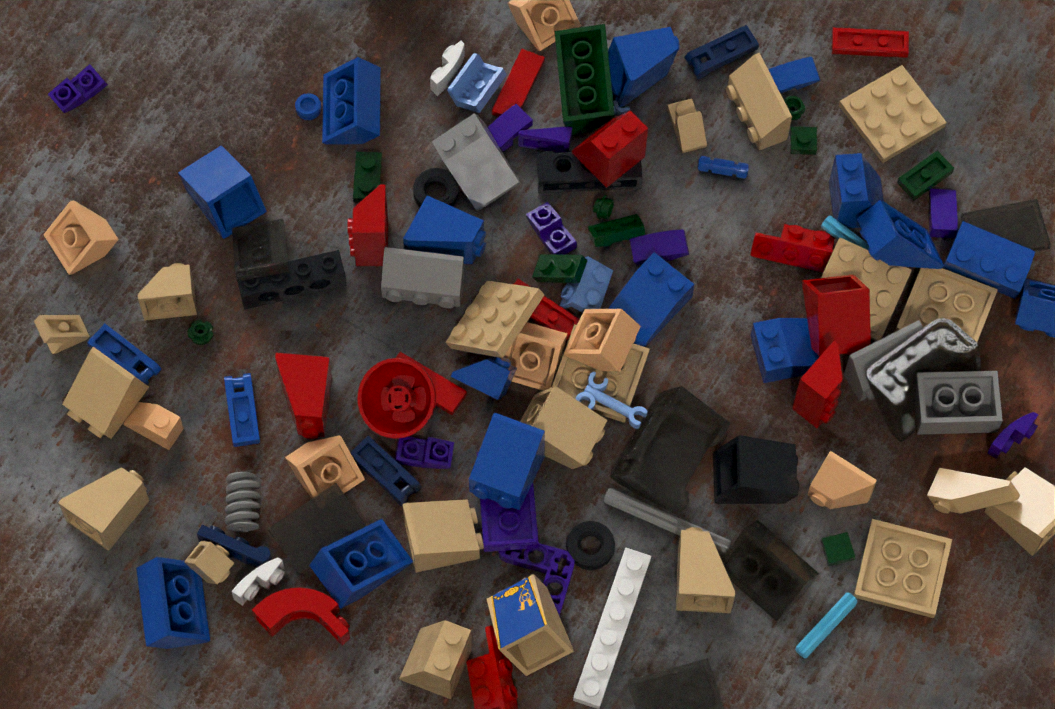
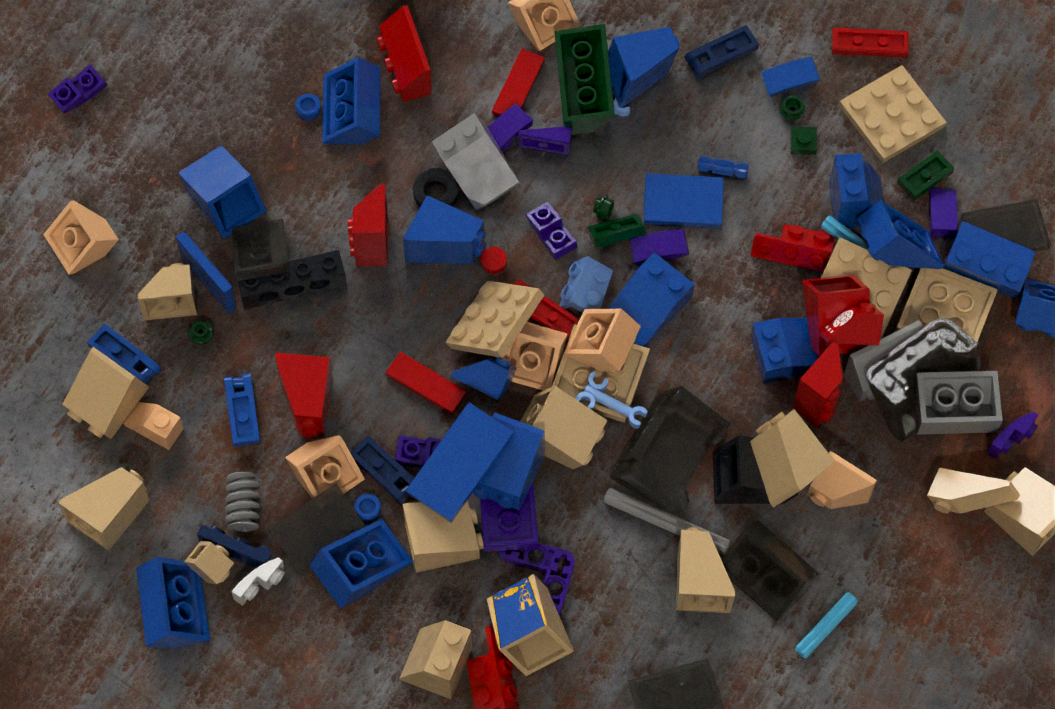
(61, 331): tan slope -> none
(206, 272): none -> blue tile
(301, 603): red arch -> none
(367, 174): dark green plate -> none
(368, 507): none -> blue tile
(384, 398): red piece -> none
(404, 56): none -> red slope
(422, 277): light grey slope -> none
(451, 63): white slope -> none
(460, 462): none -> blue tile
(475, 84): medium blue bracket -> none
(493, 260): none -> red tile
(559, 268): dark green plate -> none
(577, 178): black brick -> none
(597, 530): black tyre -> none
(612, 628): white plate -> none
(614, 148): red slope -> none
(683, 200): none -> blue tile
(687, 125): tan slope -> none
(759, 103): tan slope -> none
(788, 456): none -> tan slope
(838, 549): dark green tile -> none
(855, 326): none -> red slope
(903, 568): tan plate -> none

